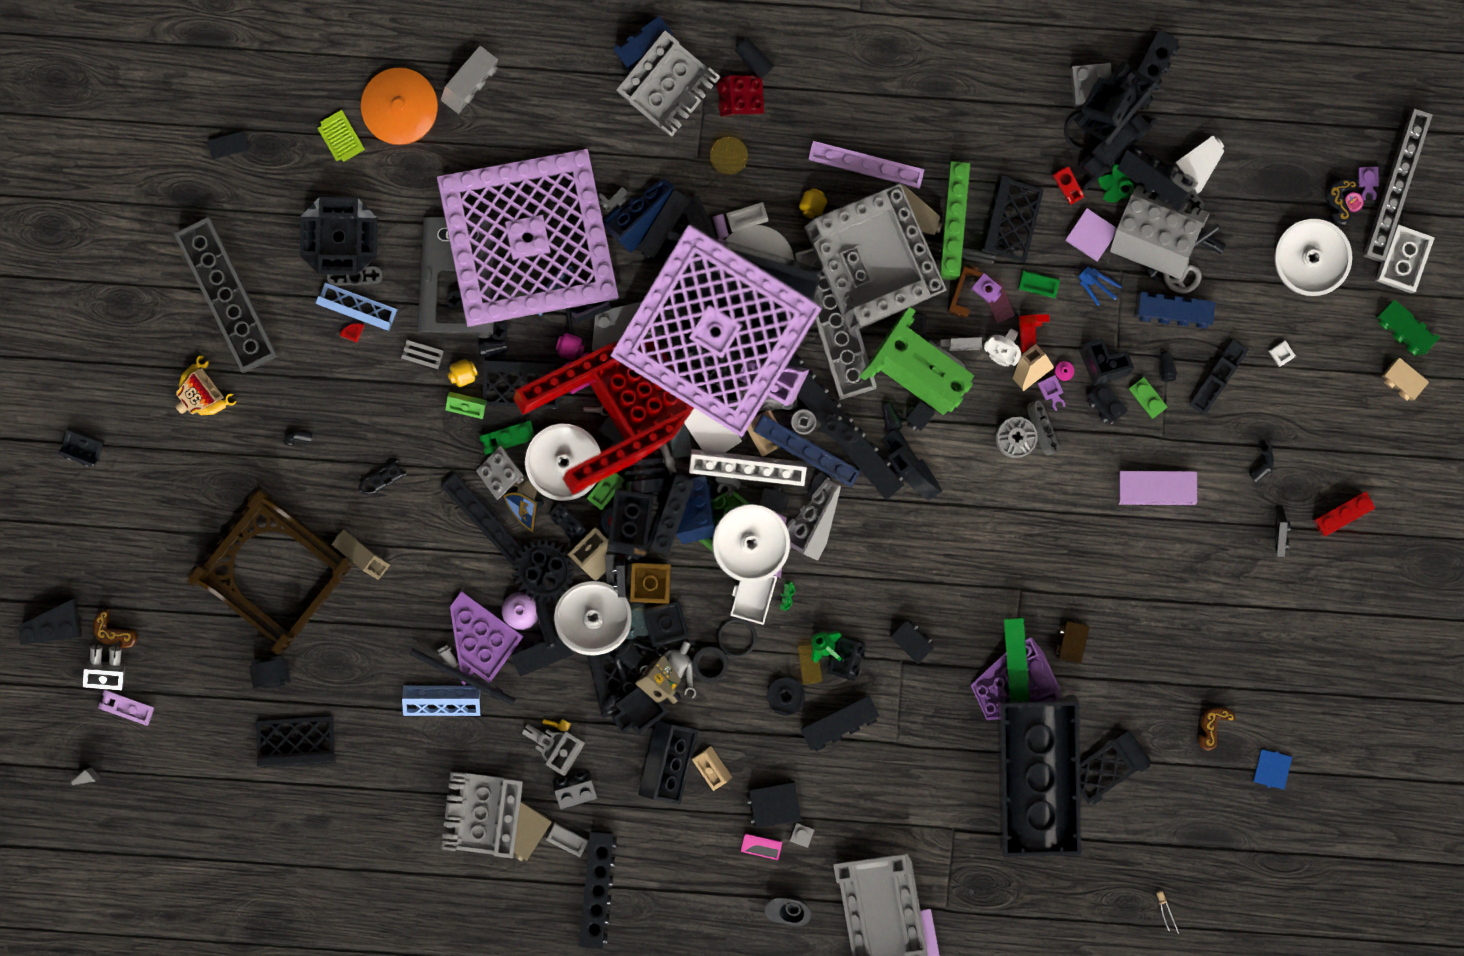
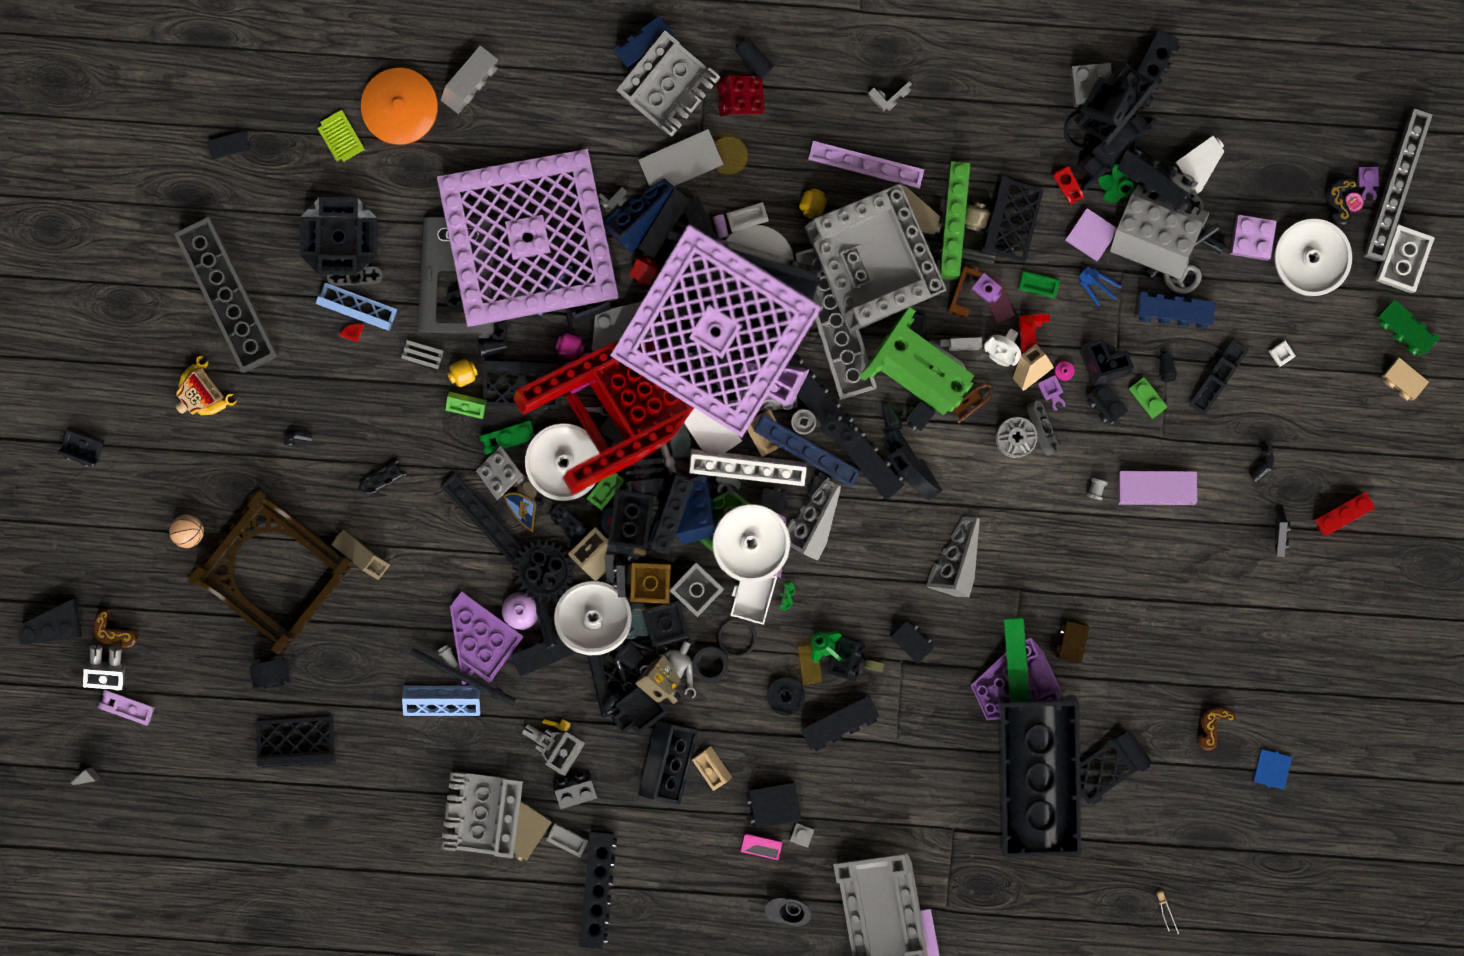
(186, 531): none -> light nougat piece
(587, 422): none -> red axle
(645, 270): none -> red brick
(682, 160): none -> light grey tile
(696, 589): none -> light grey brick
(874, 666): none -> olive tile
(879, 97): none -> light grey bracket
(957, 566): none -> light grey wedge
(974, 399): none -> reddish brown piece
(976, 216): none -> dark tan head
(1096, 489): none -> light grey bush
(1252, 237): none -> lavender brick

